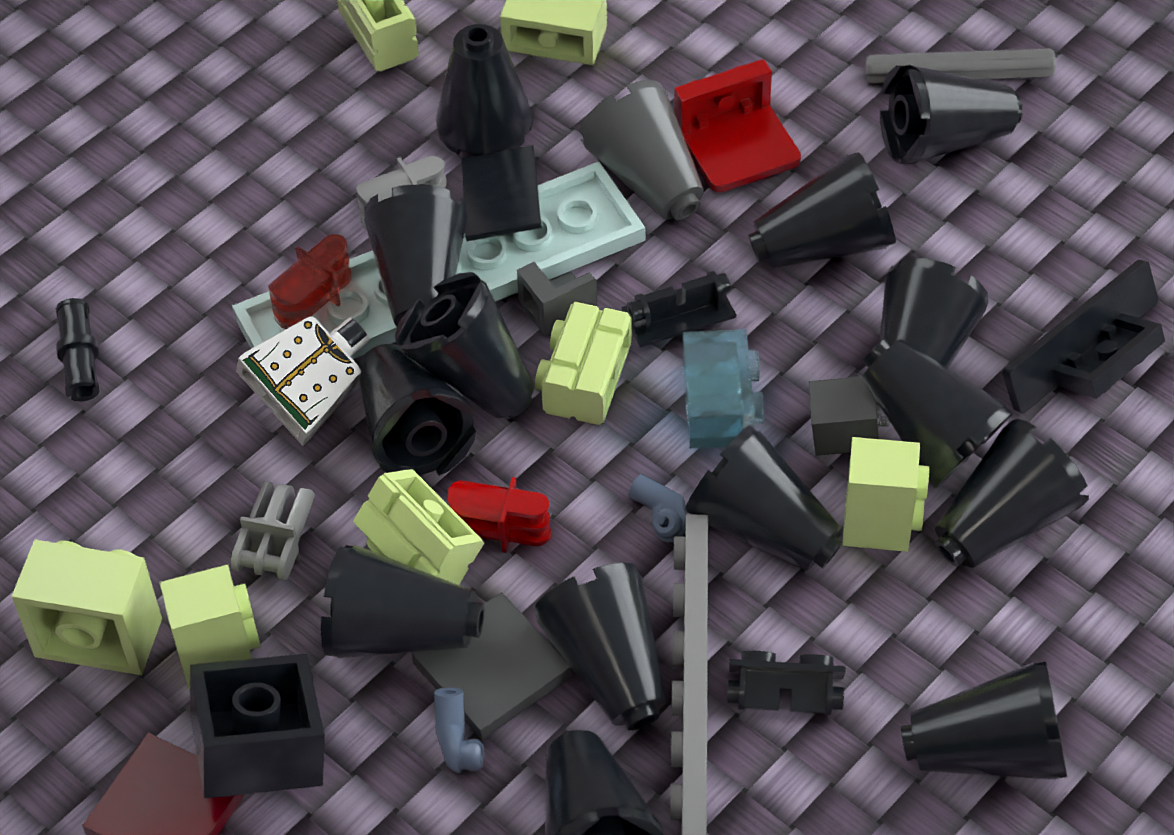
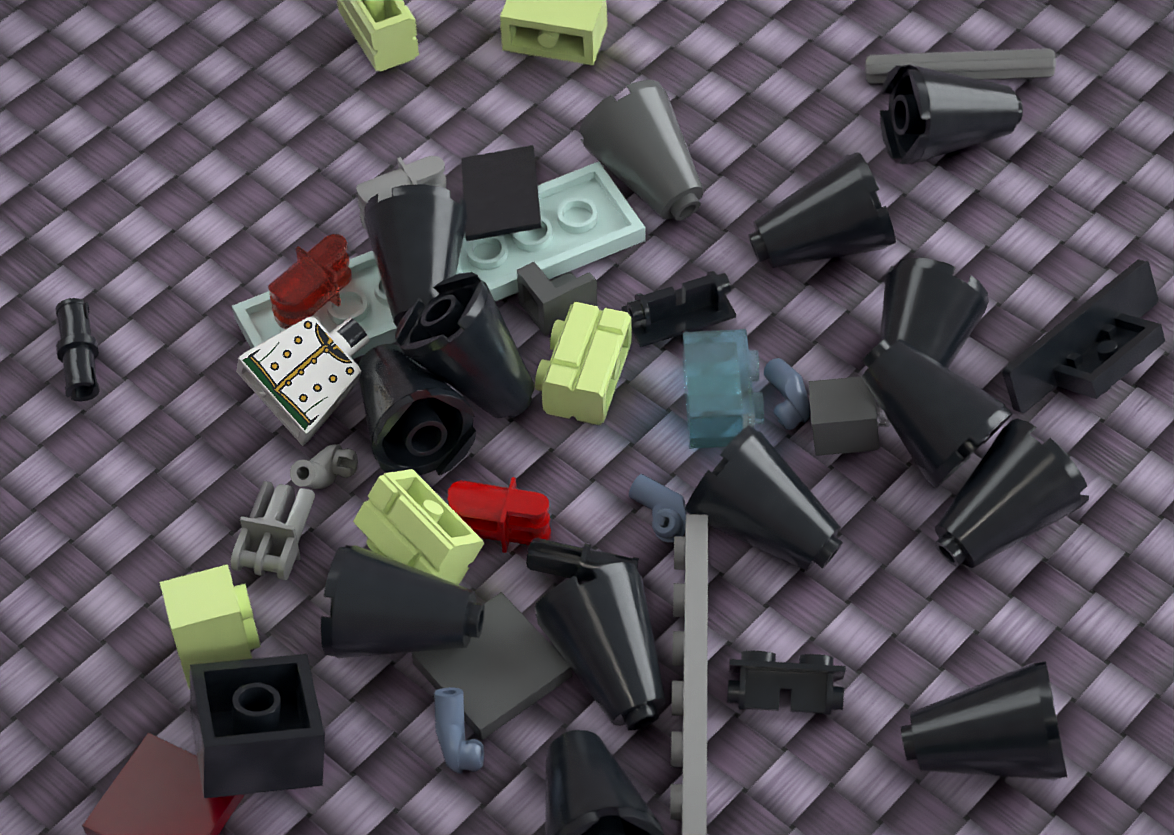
(87, 606): yellowish green brick -> none
(324, 467): none -> light grey arm
(482, 95): black cone -> none
(570, 560): none -> black axle
(734, 128): red bracket -> none
(792, 387): none -> sand blue arm
(884, 494): yellowish green brick -> none

